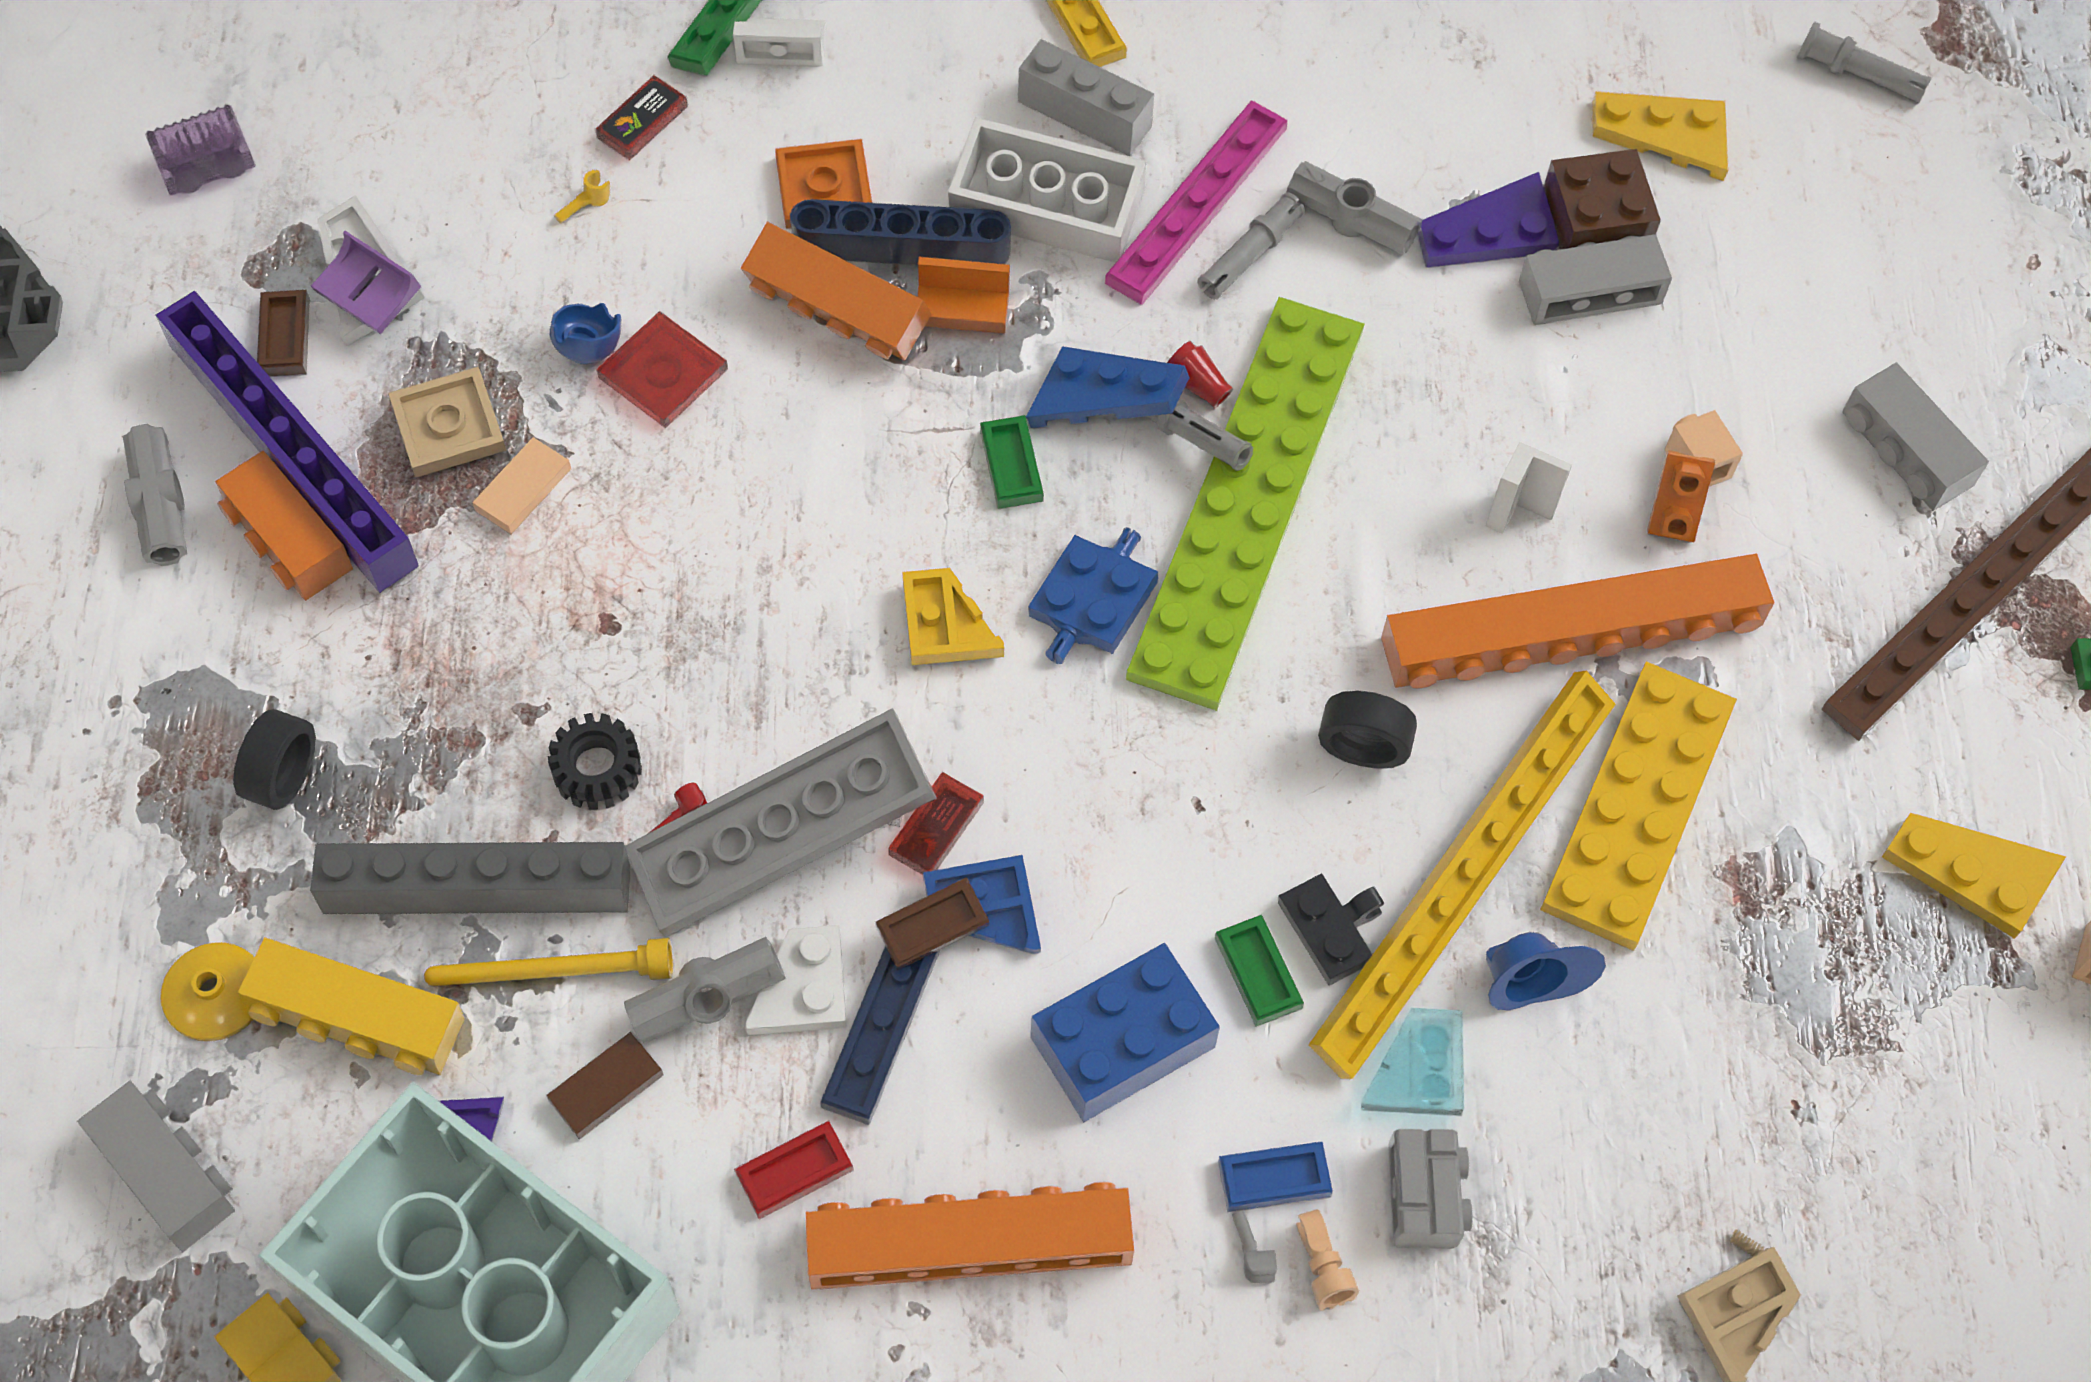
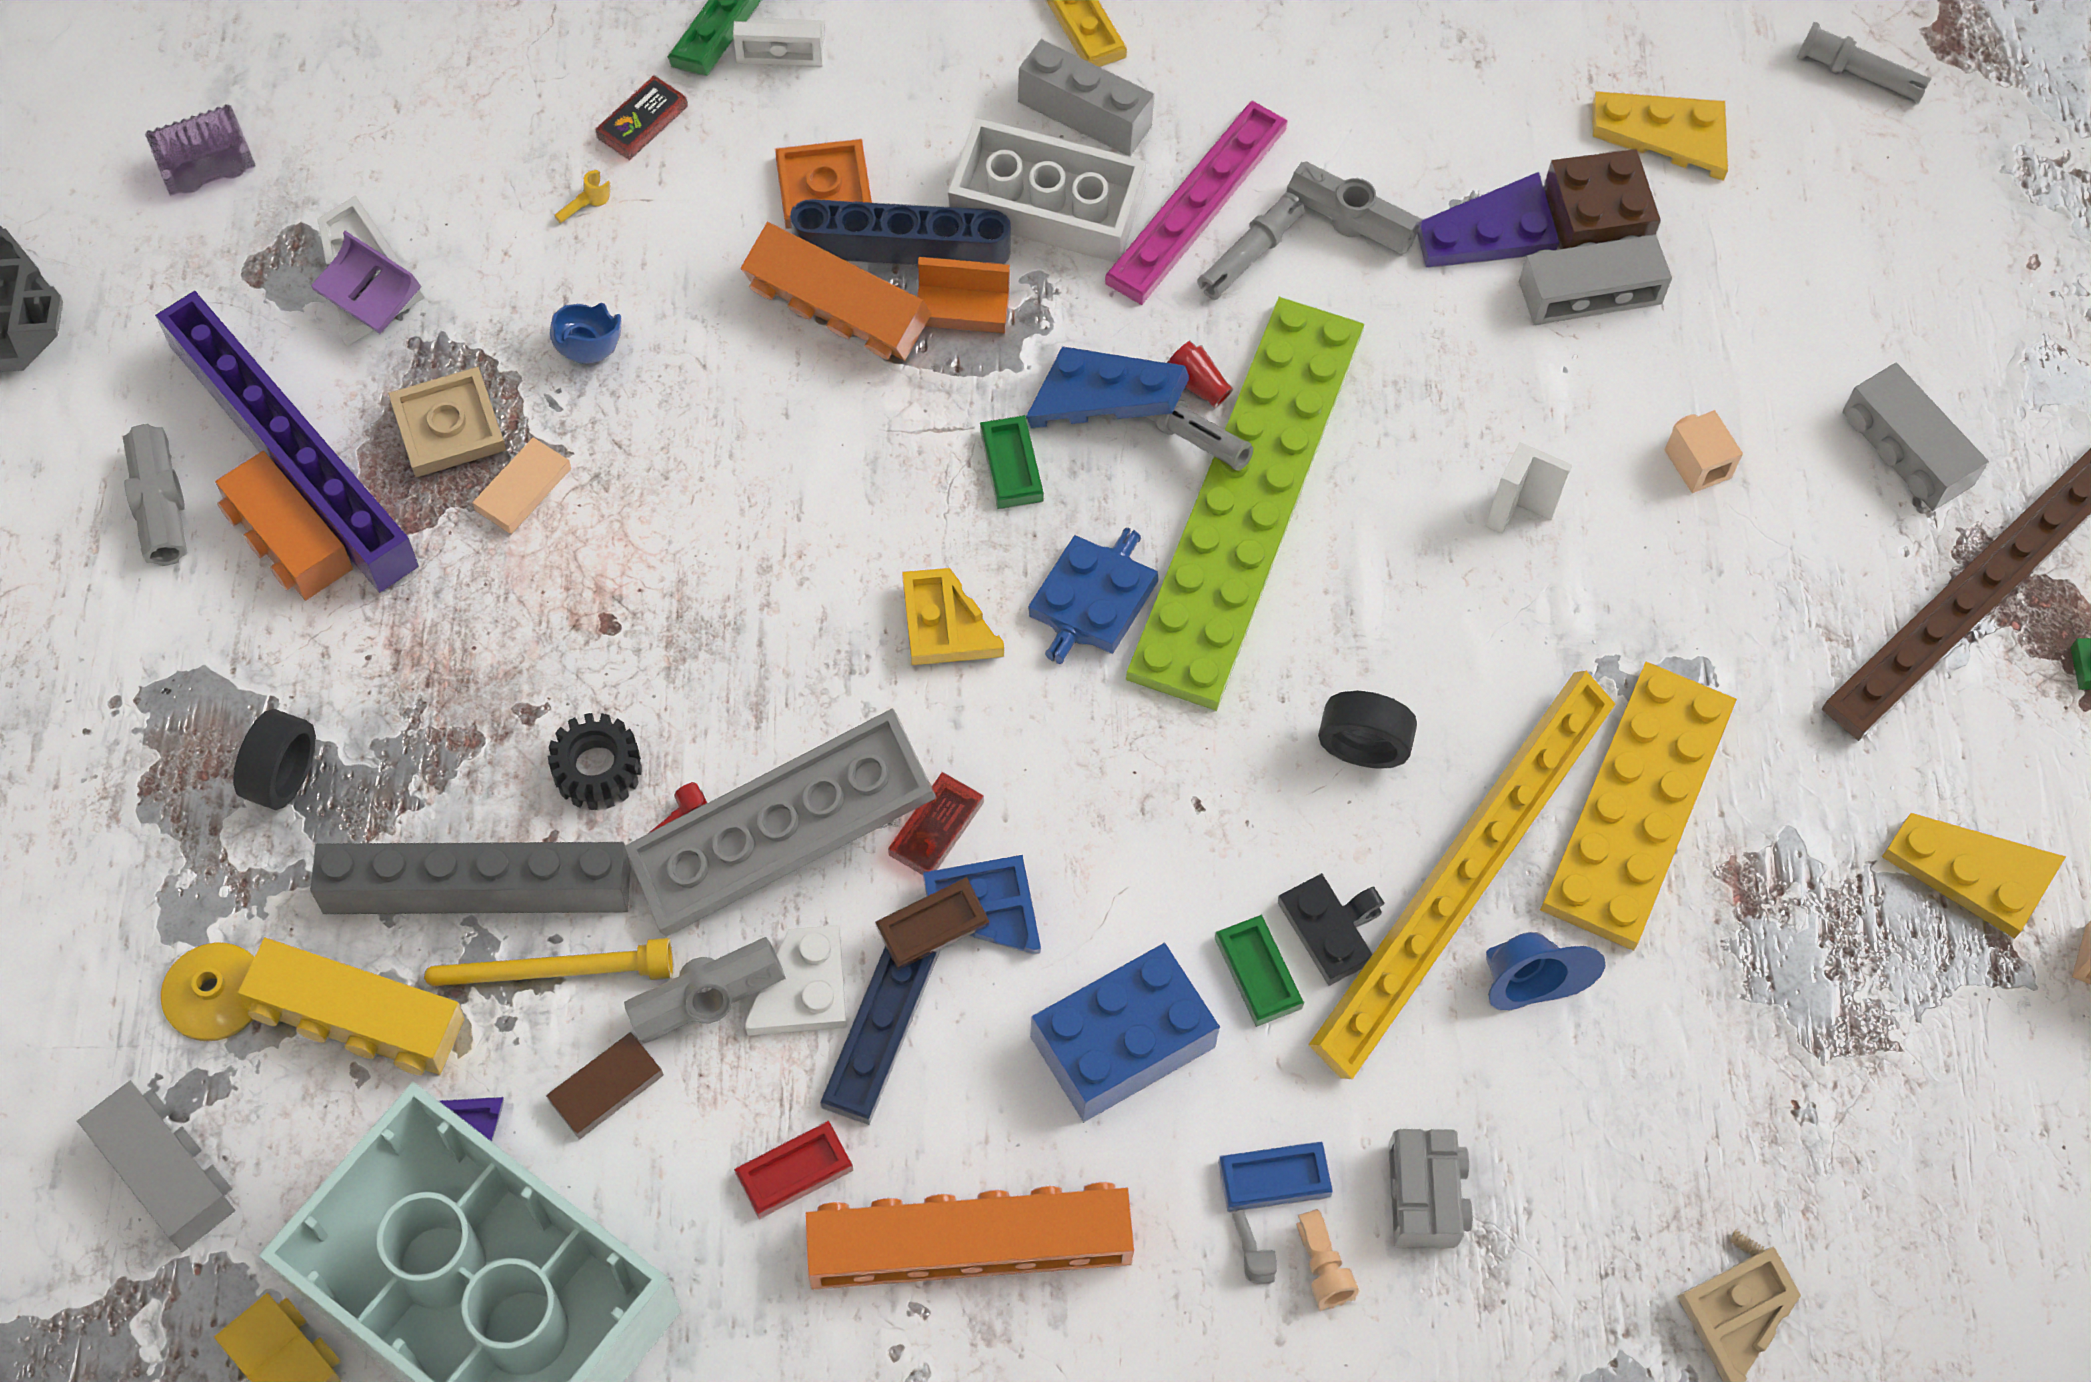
(283, 332): reddish brown tile -> none
(662, 369): clear red tile -> none
(1422, 1067): clear light blue wing -> none
(1576, 621): orange brick -> none
(1680, 496): orange hips -> none

